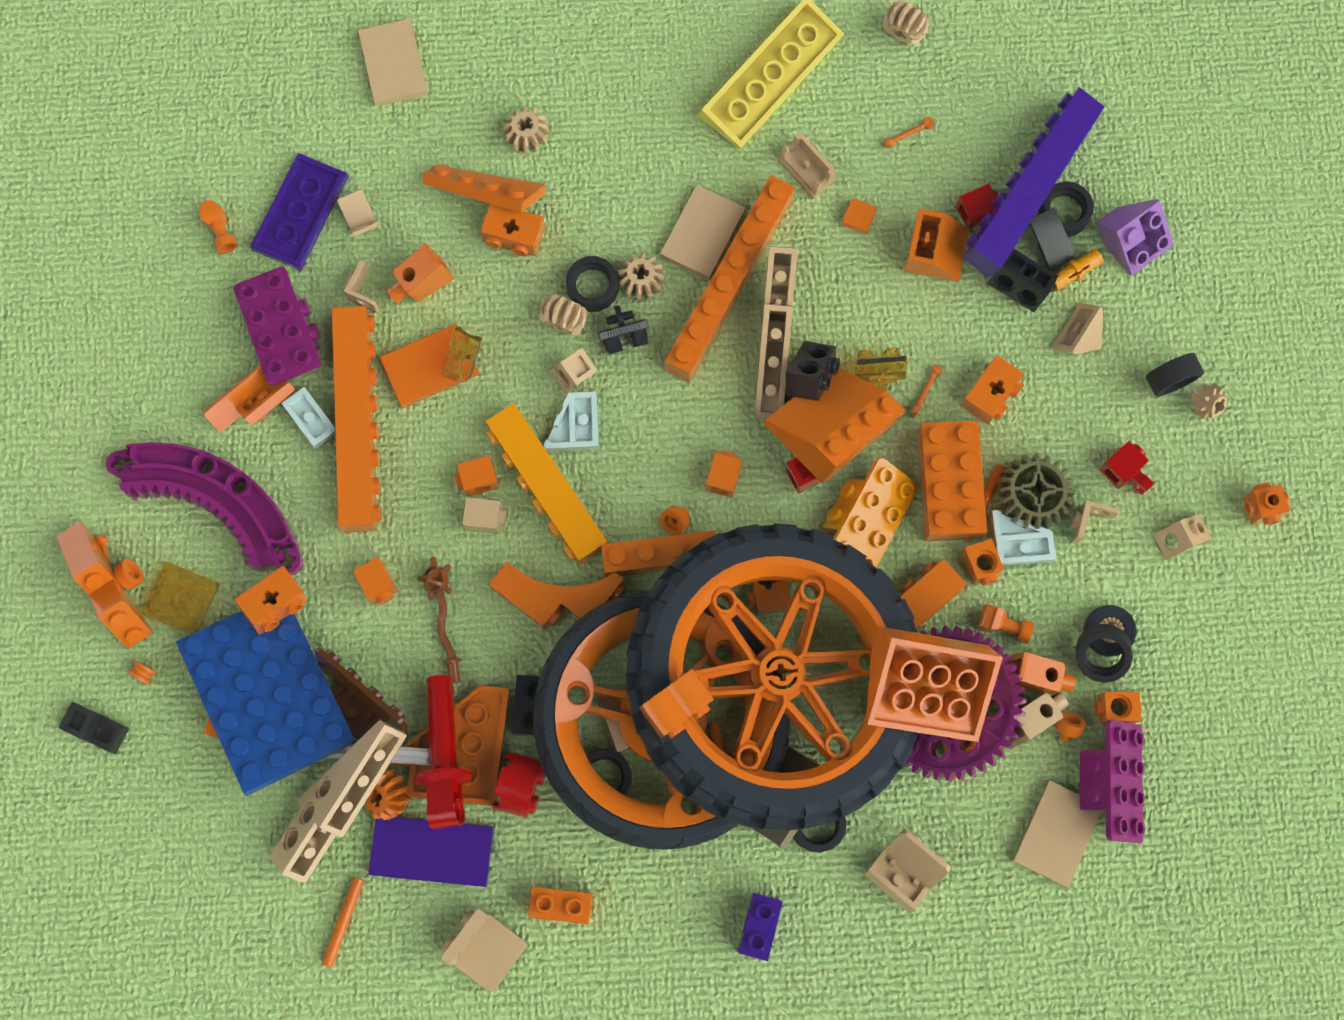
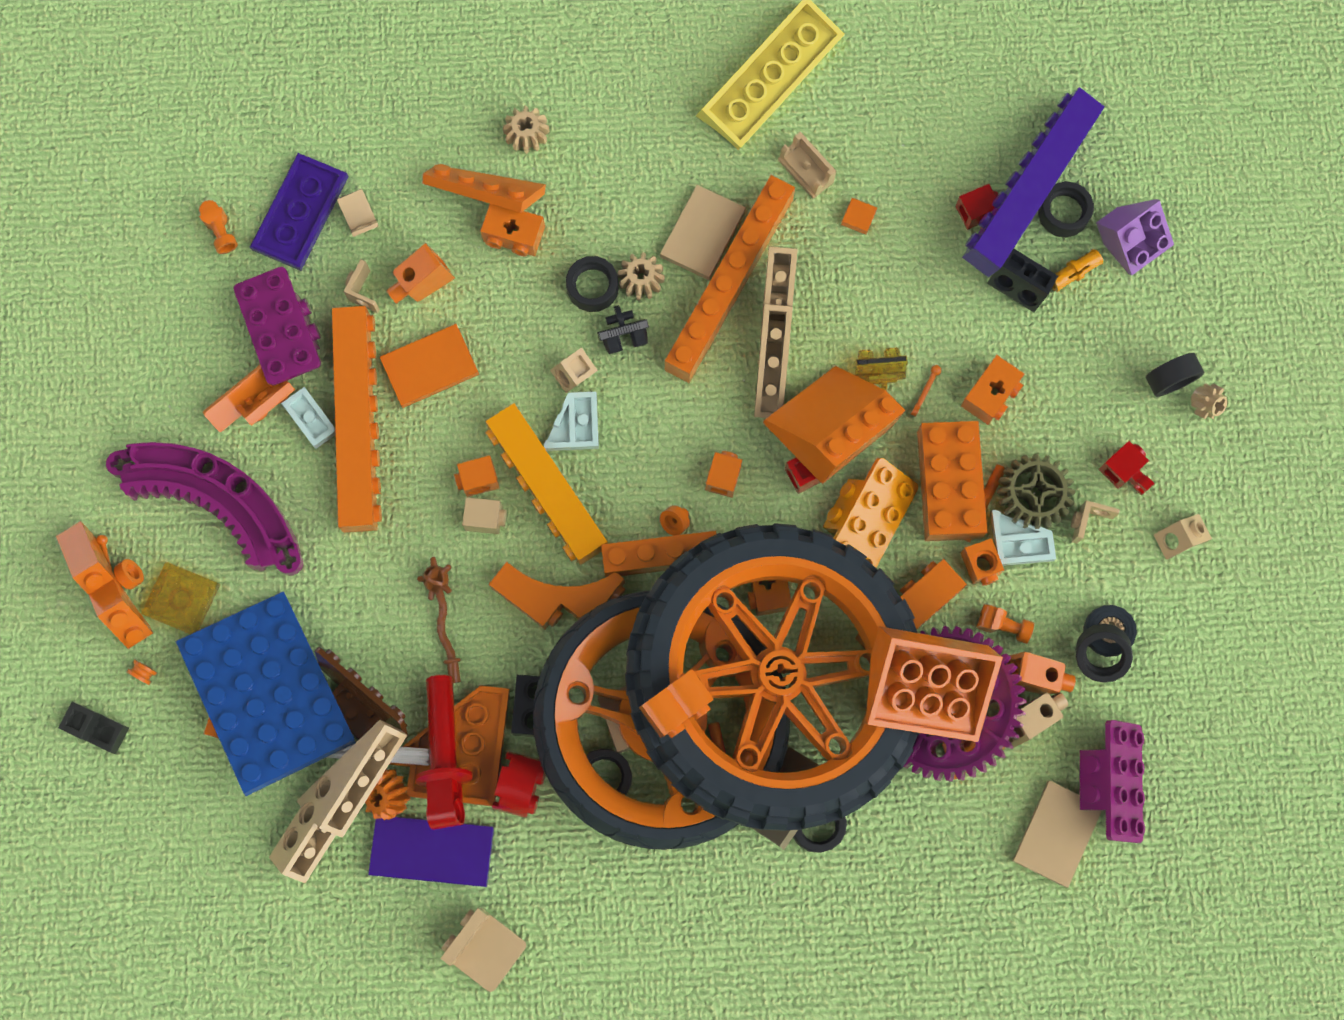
(278, 587): orange brick -> none
(342, 922): orange bar -> none
(376, 581): orange brick -> none
(393, 62): tan tile -> none
(461, 355): clear yellow hips -> none
(560, 905): orange brick -> none
(563, 315): tan gear -> none
(760, 926): dark purple brick -> none
(811, 370): black brick -> none
(906, 22): tan gear -> none
(907, 870): tan bracket -> none
(927, 124): orange hinge -> none
(936, 246): orange slope -> none
(1051, 239): pearl dark grey slope -> none
(1070, 726): orange tile -> none
(1081, 331): tan slope -> none
(1130, 707): orange brick -> none
(1266, 504): orange brick -> none

